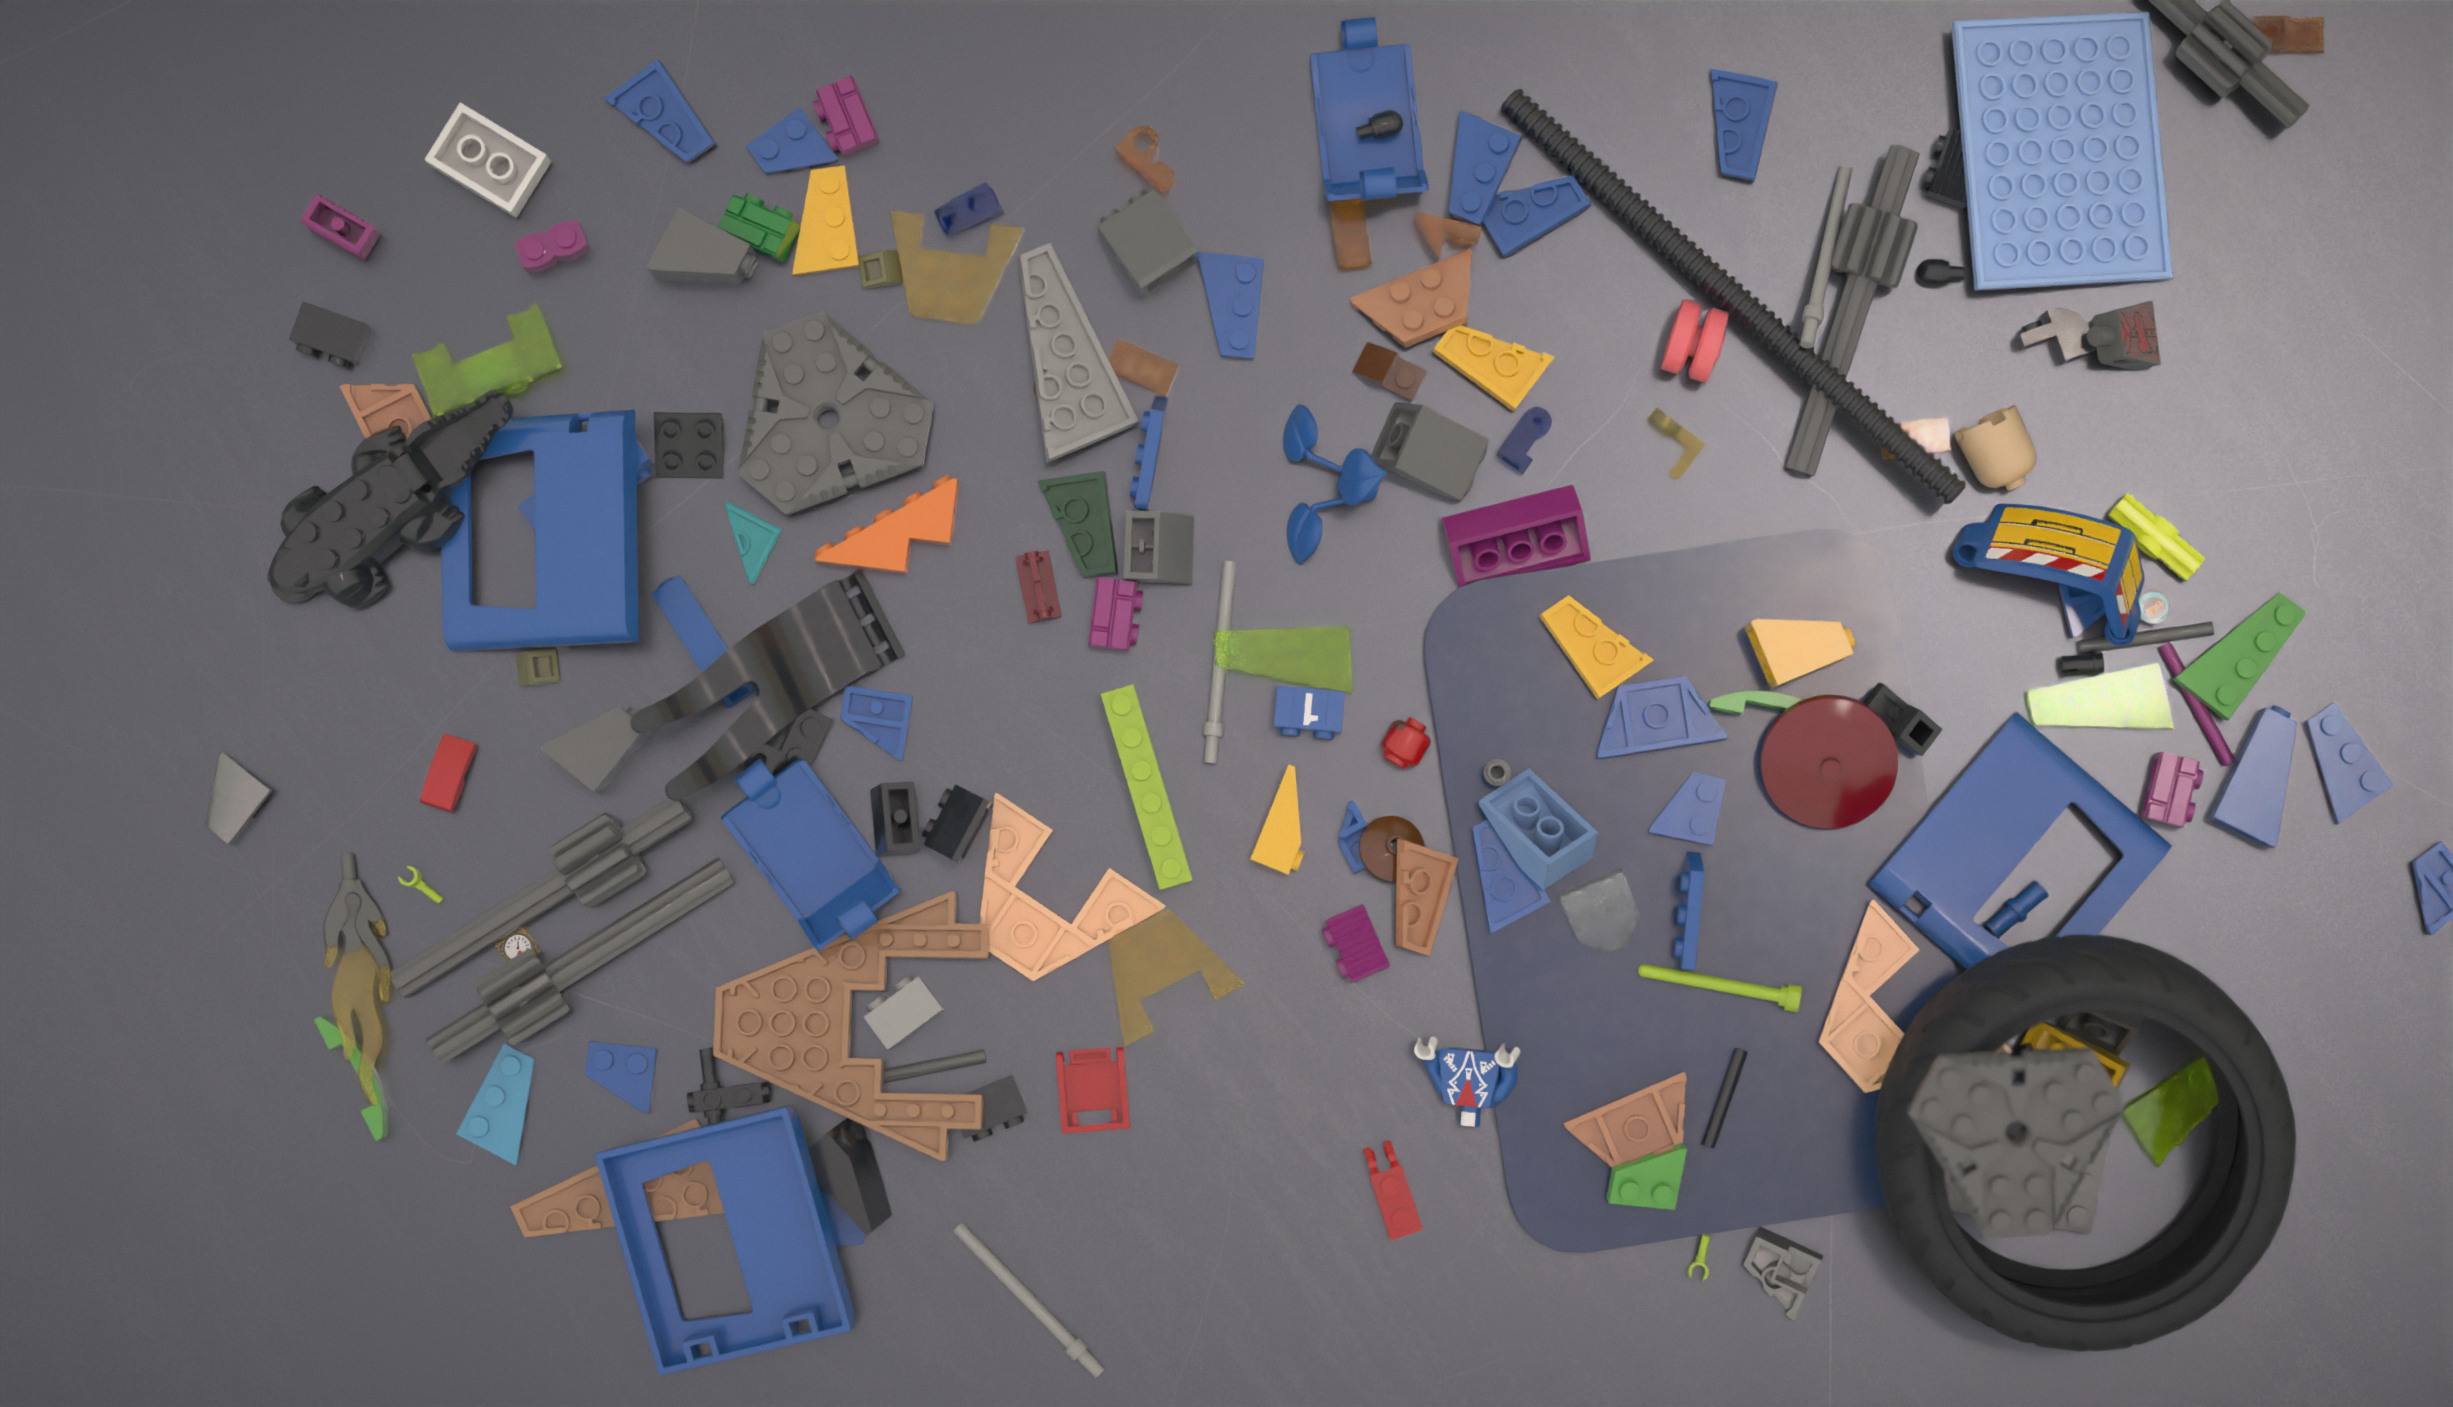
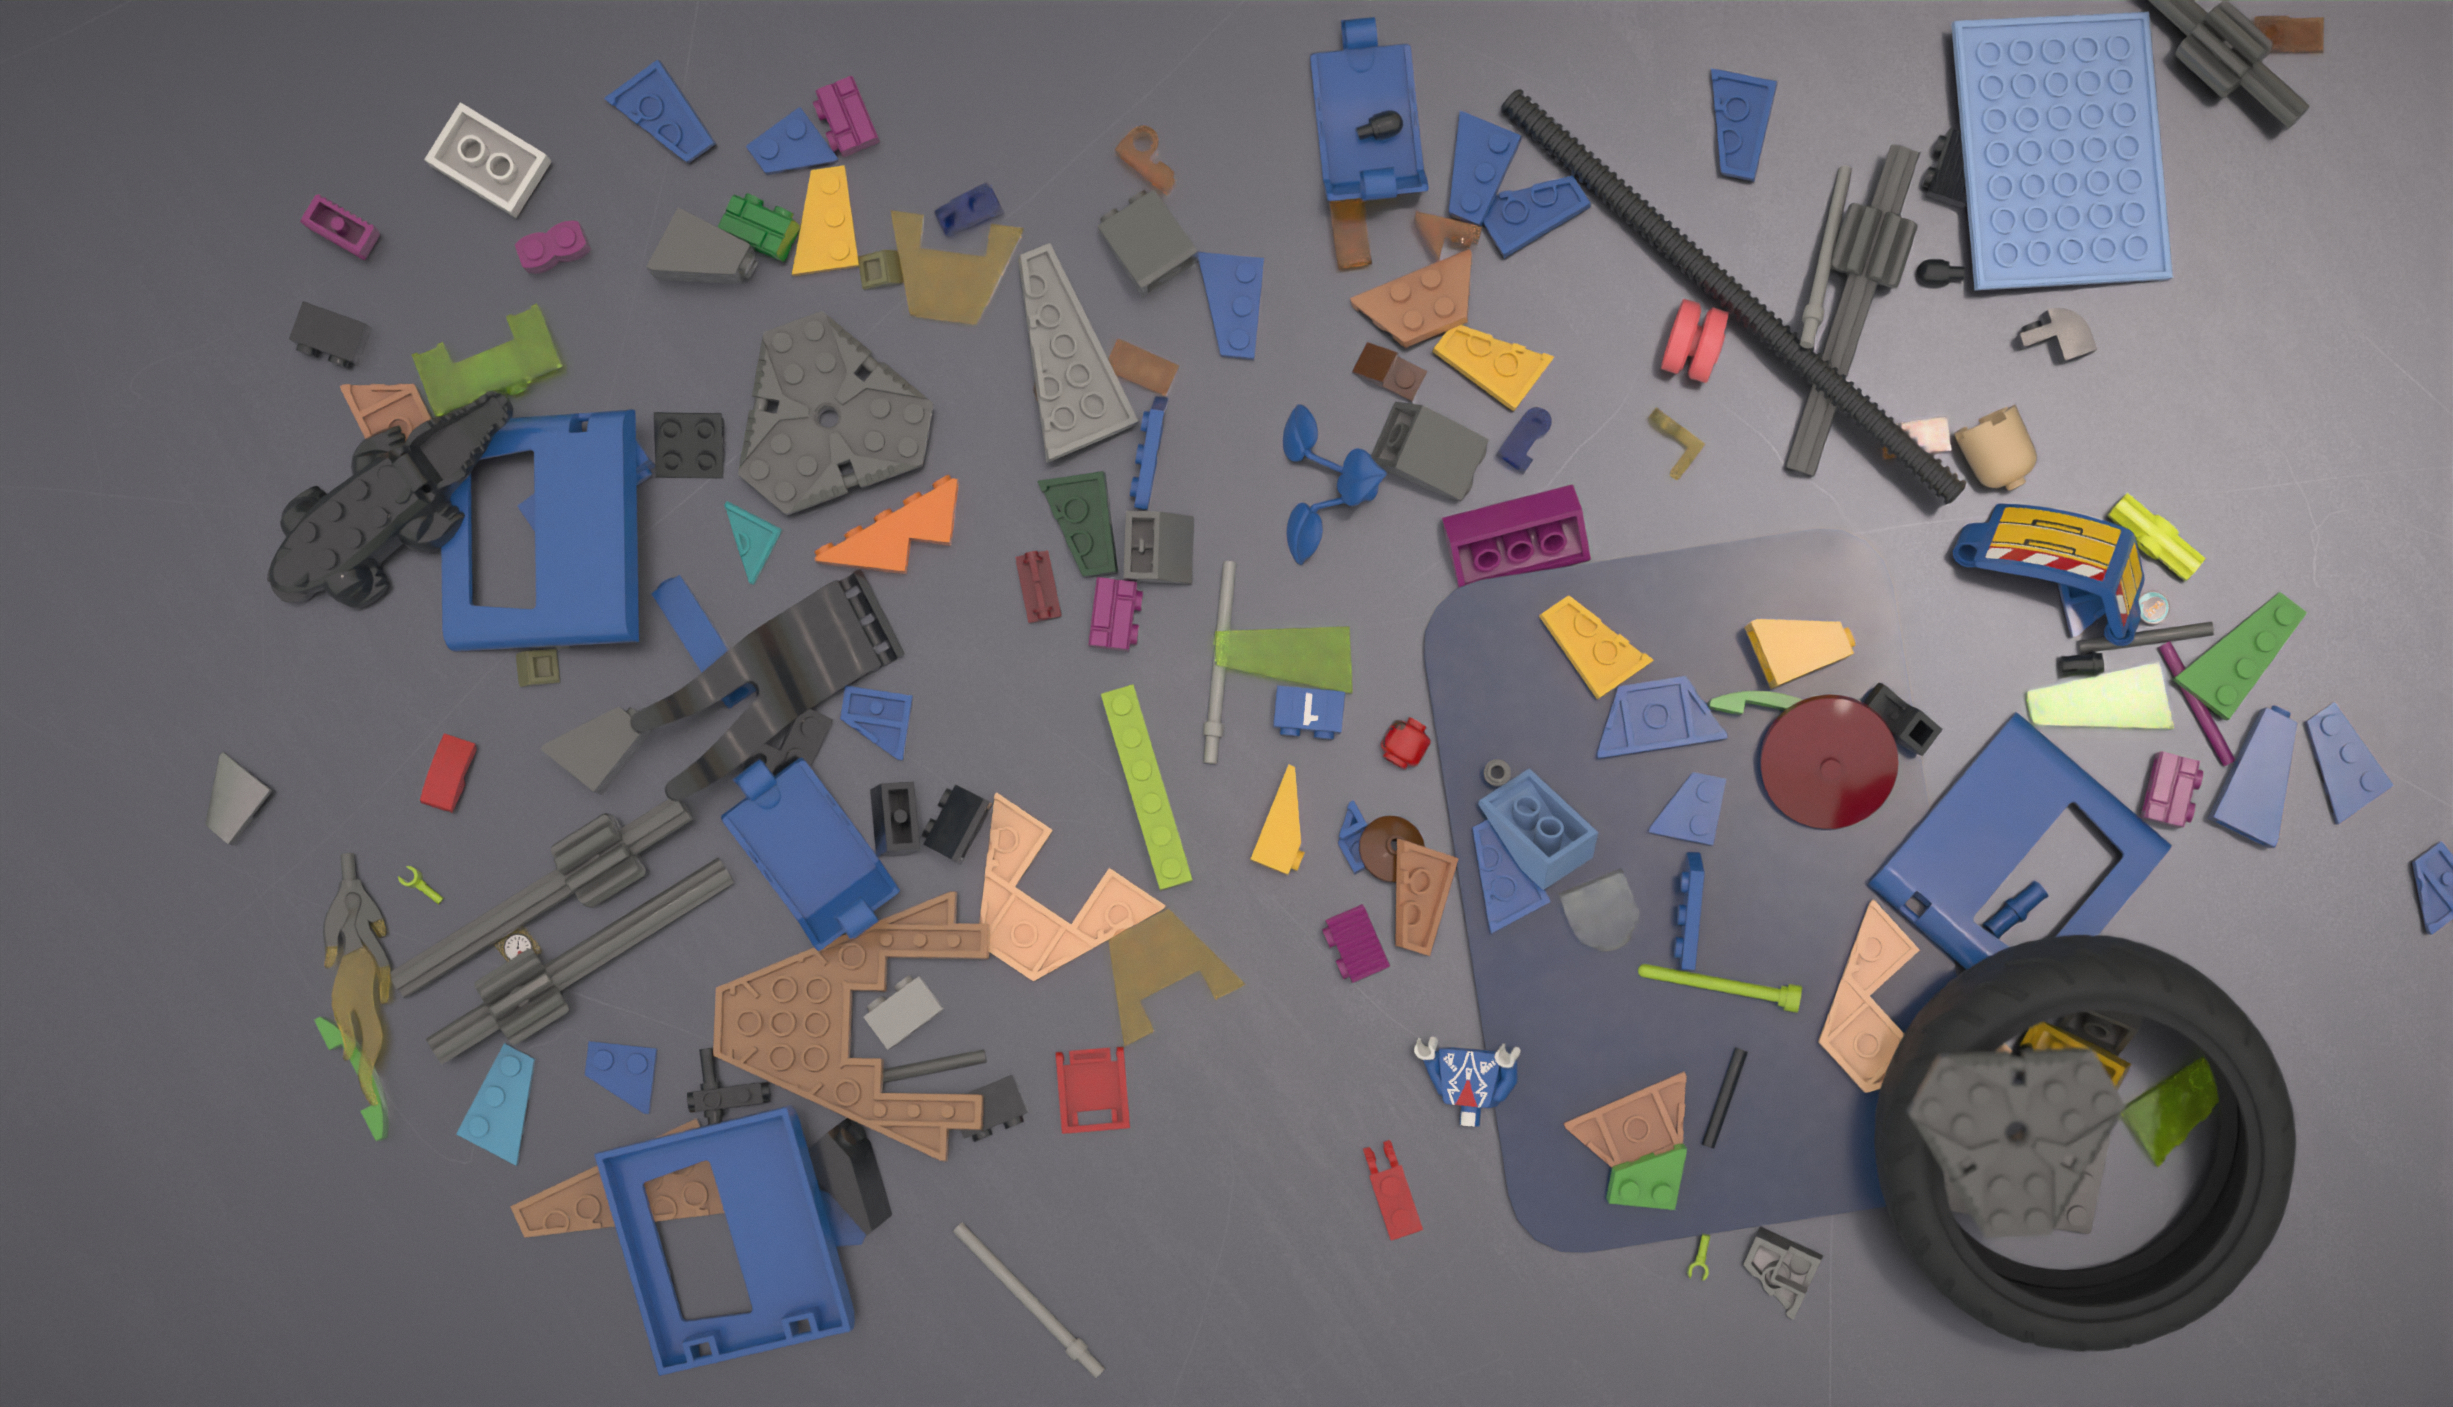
(2126, 337): dark grey torso -> none

